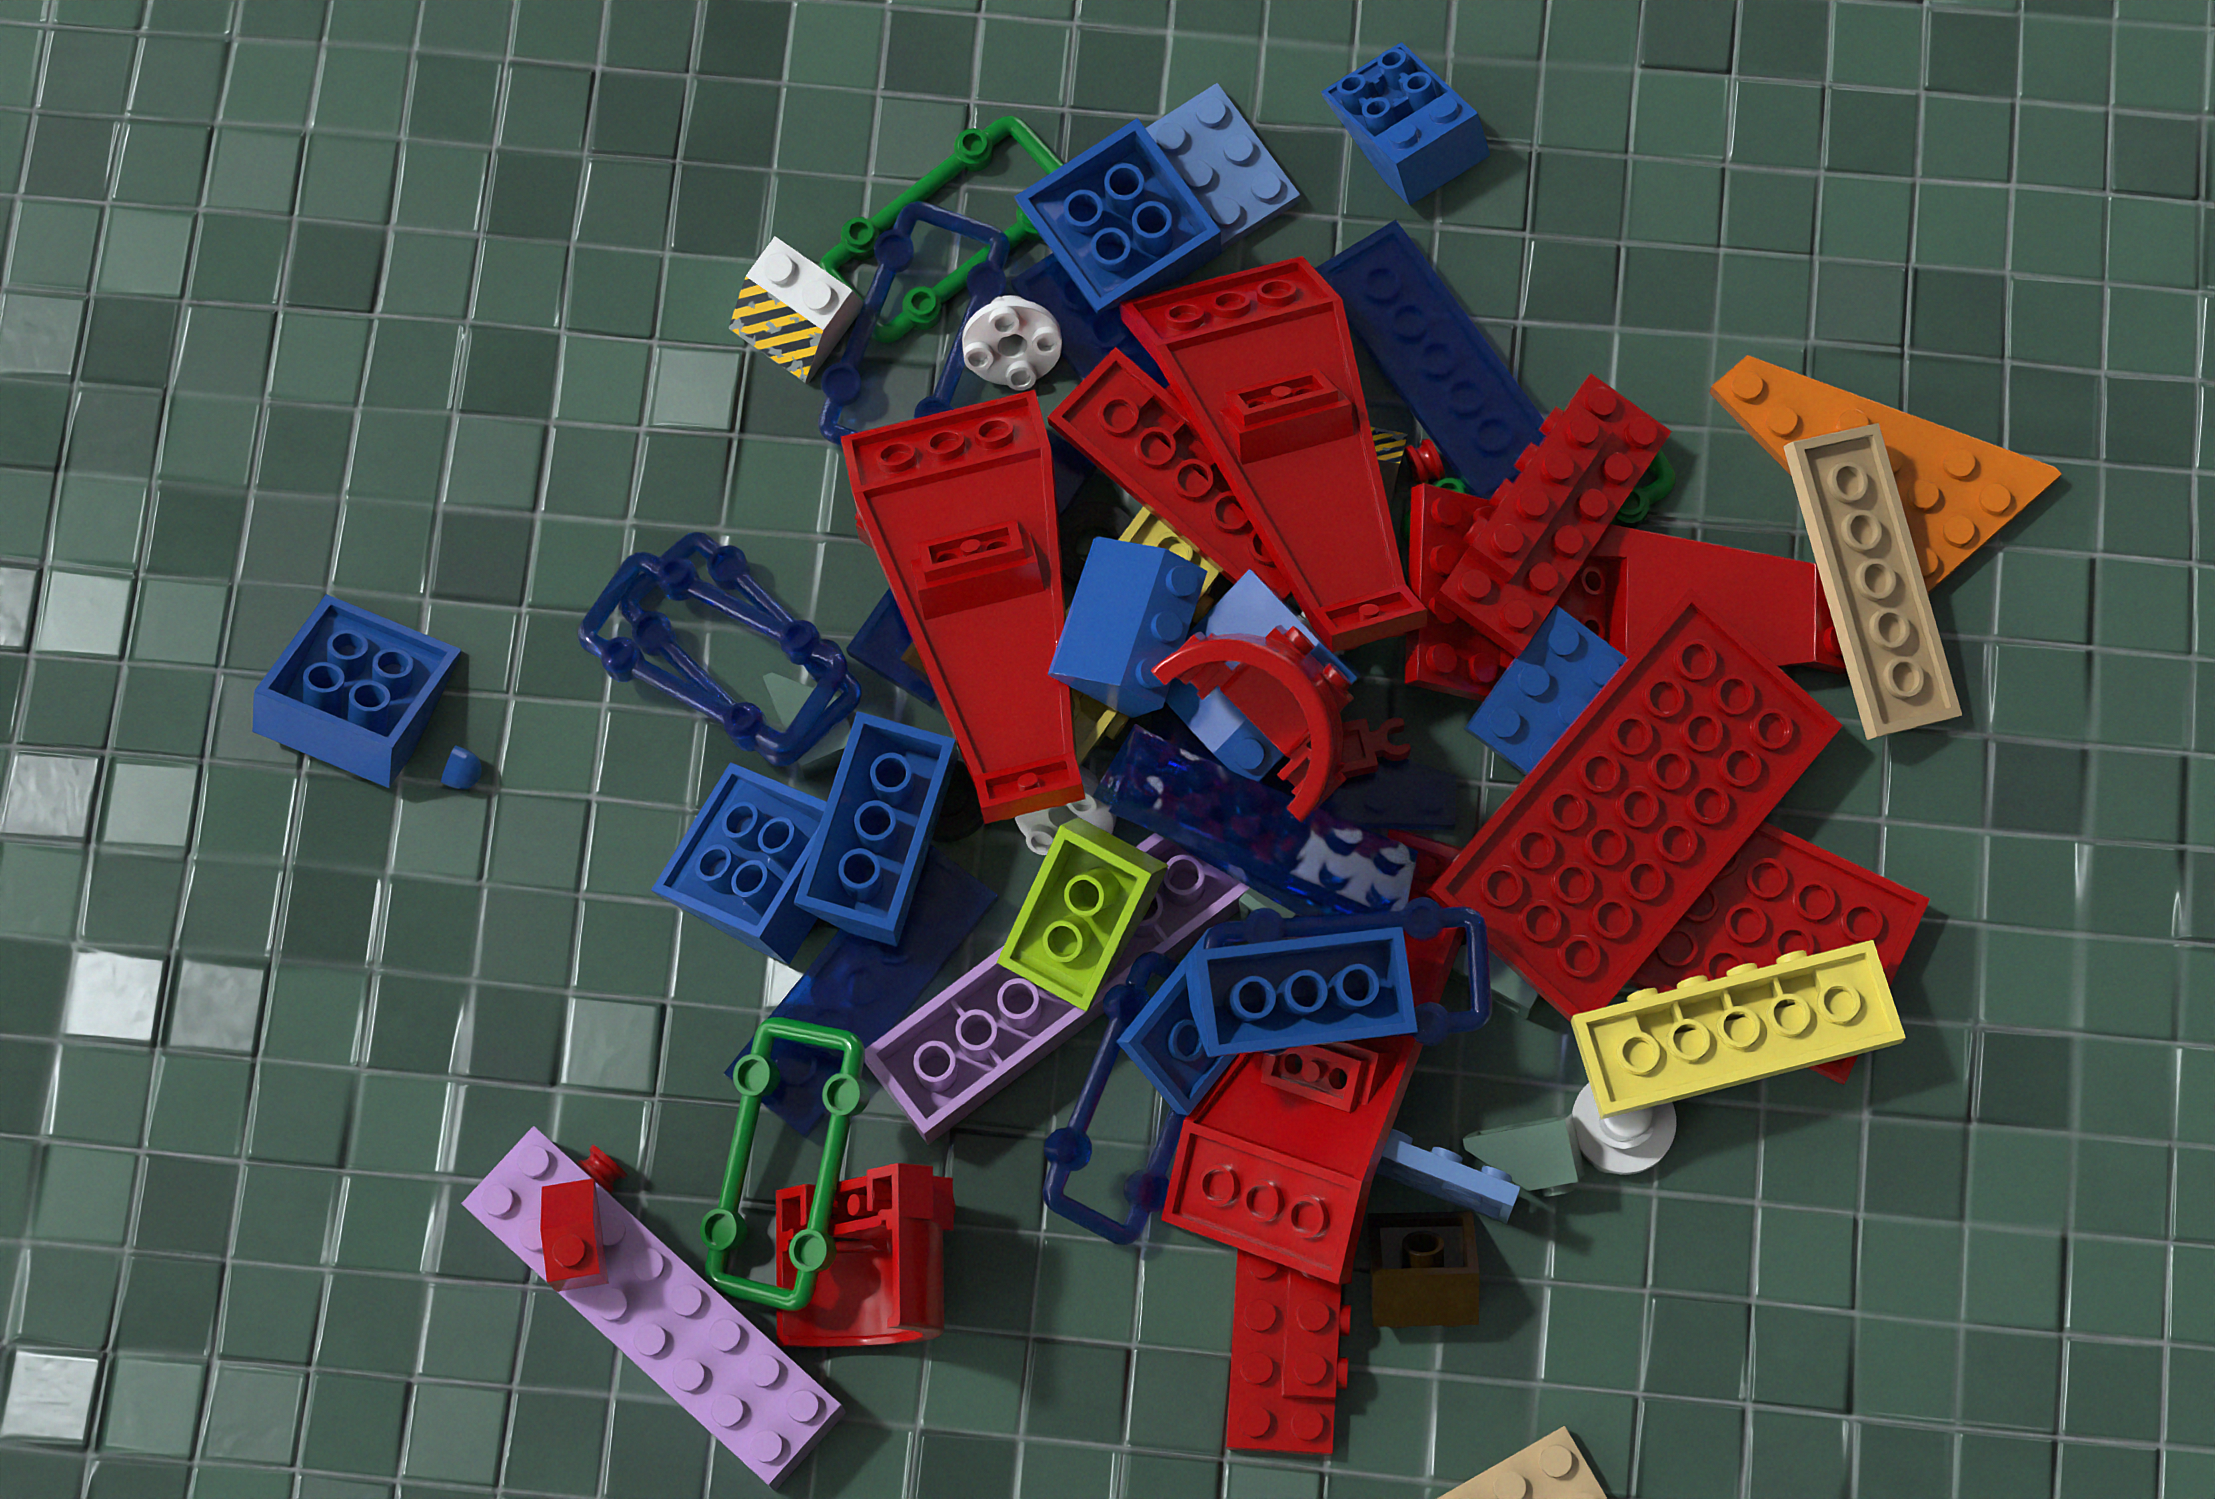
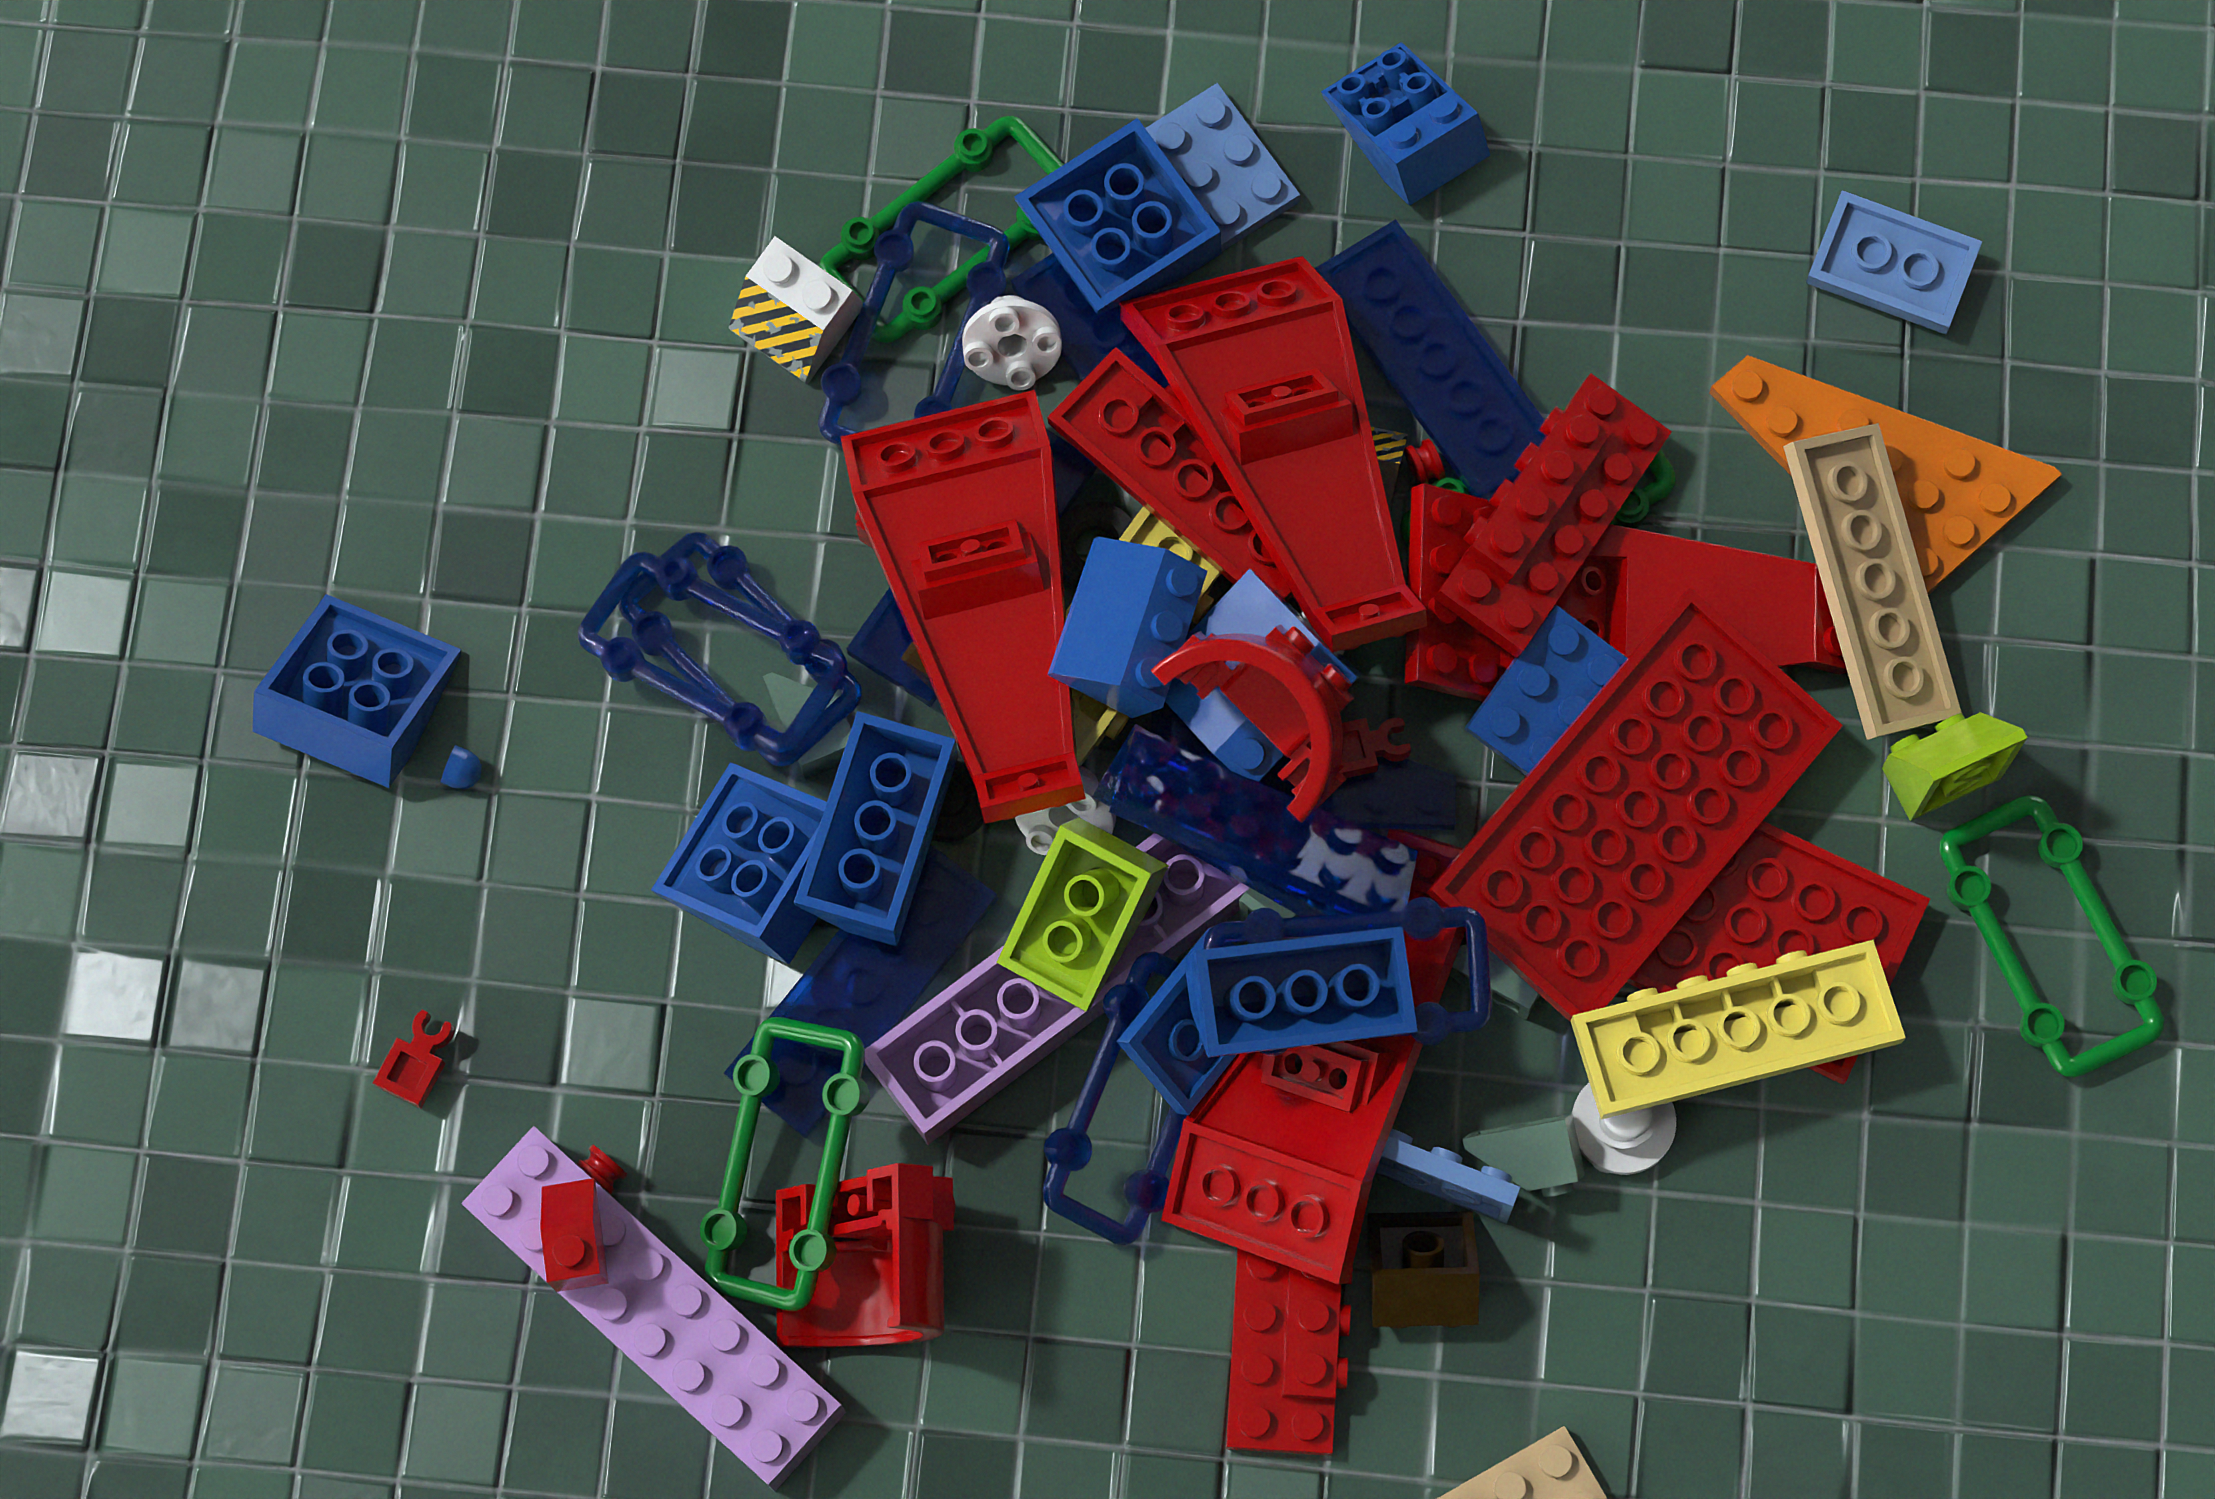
(412, 1067): none -> red plate
(1894, 262): none -> medium blue plate
(1951, 762): none -> lime slope
(2042, 1022): none -> green bar

